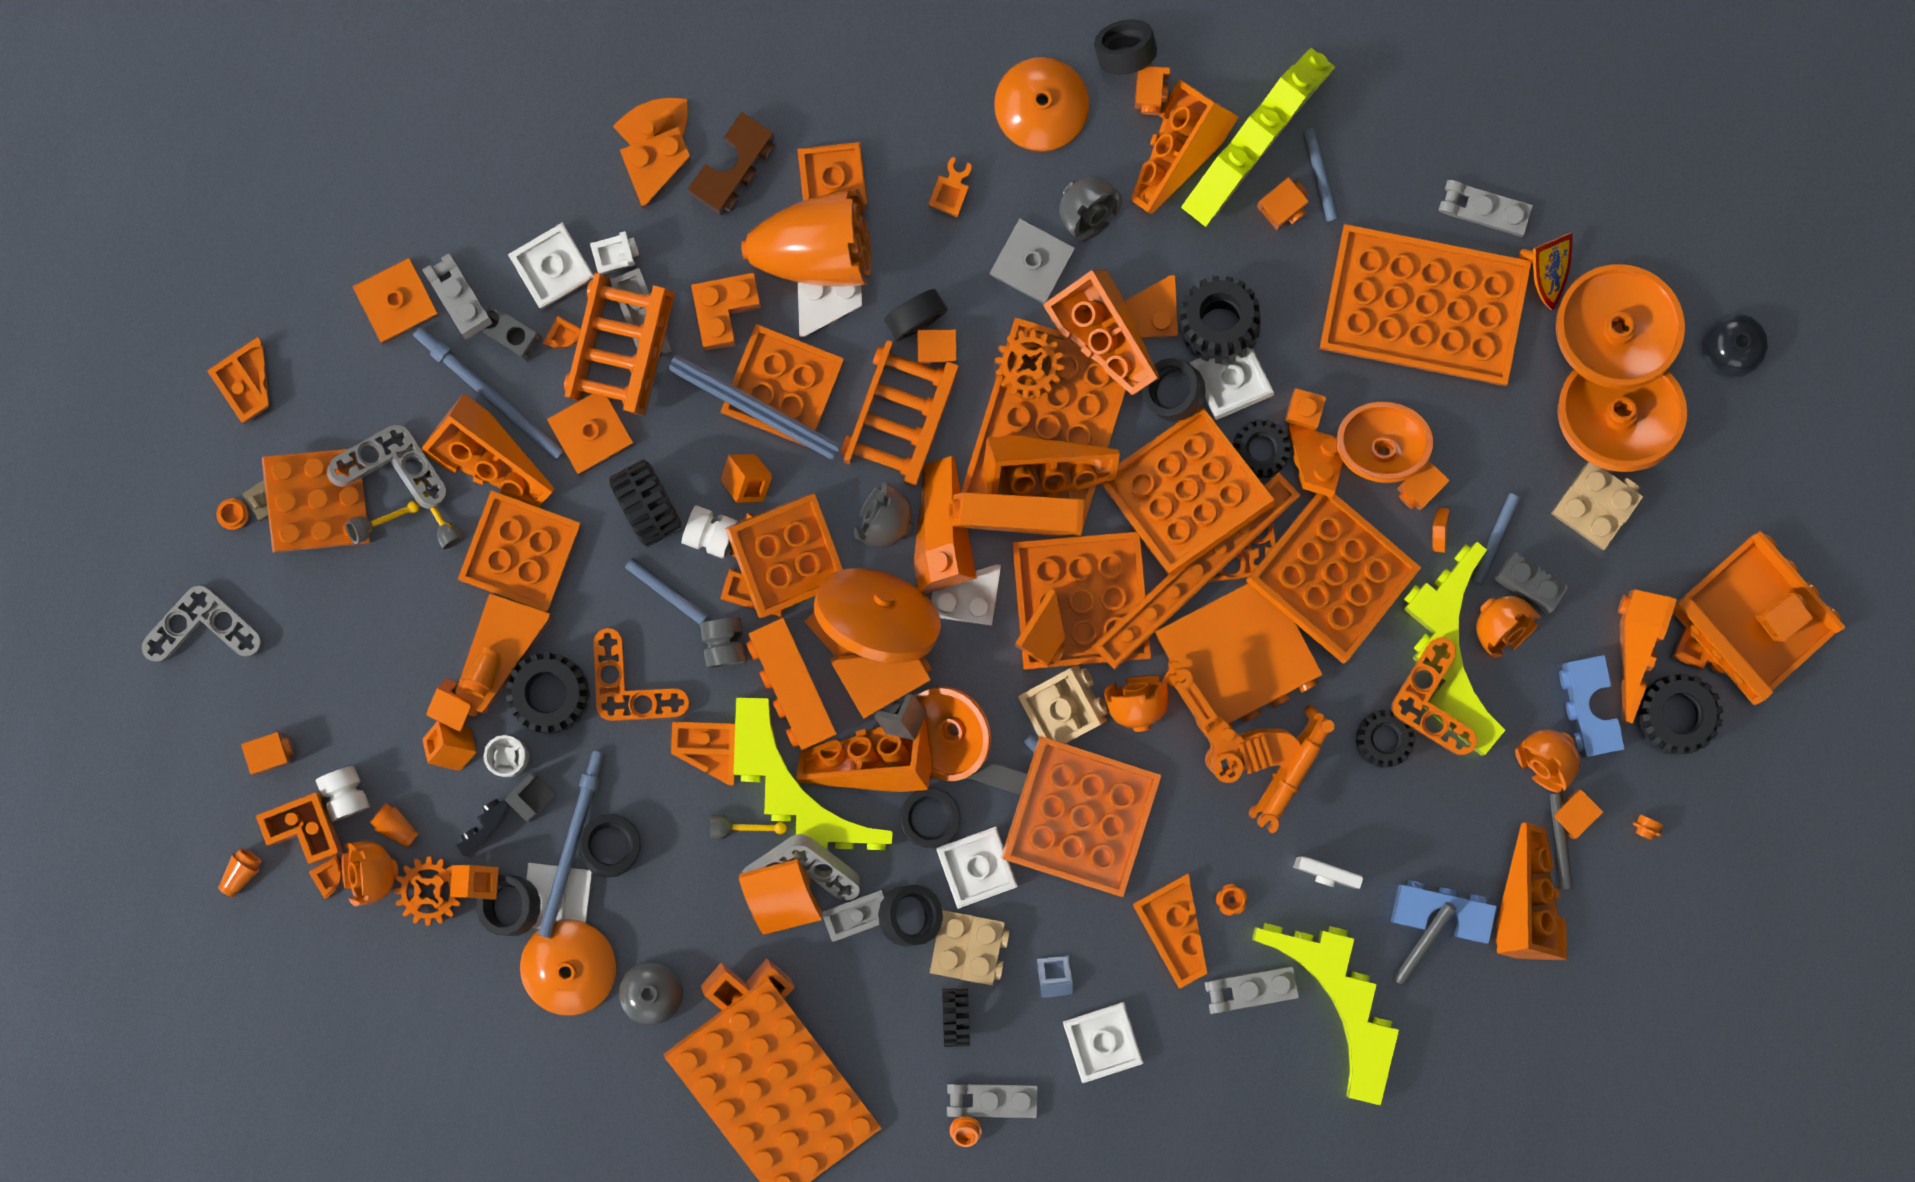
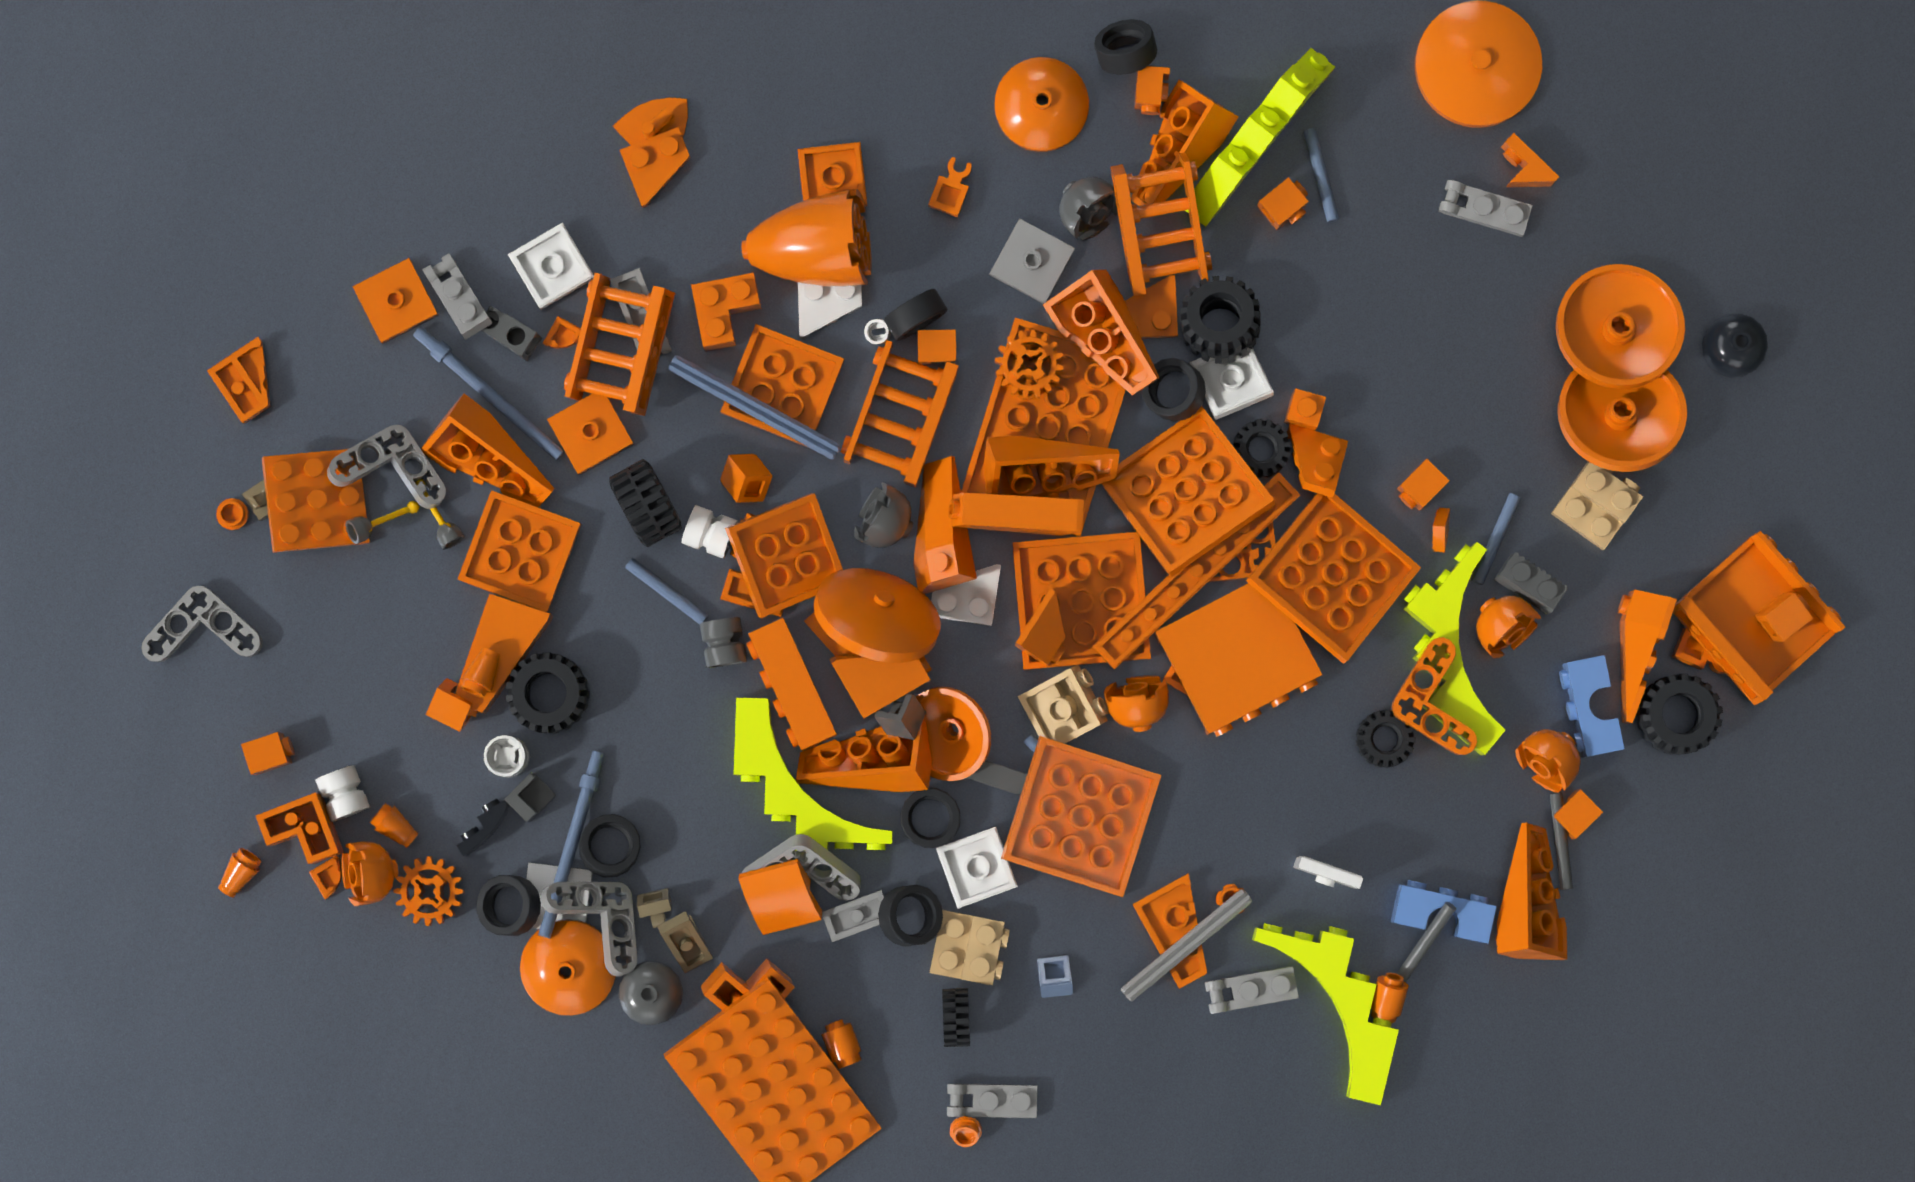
(448, 746): orange panel -> none
(474, 882): orange panel -> none
(609, 912): none -> light grey beam
(614, 253): white bracket -> none
(618, 689): orange beam -> none
(654, 905): none -> dark tan tile
(685, 941): none -> dark tan slope
(706, 747): orange wing -> none
(719, 188): reddish brown arch -> none
(721, 827): hinge -> none
(841, 1043): none -> orange brick
(876, 324): none -> white hinge
(1102, 1042): white plate -> none
(1131, 214): none -> orange fence
(1186, 945): none -> light grey axle
(1255, 749): orange piece -> none
(1384, 430): orange dish -> none
(1389, 997): none -> orange brick
(1425, 305): orange plate -> none
(1478, 64): none -> orange dish
(1535, 170): none -> orange slope
(1550, 267): shield -> none
(1648, 827): orange plate -> none

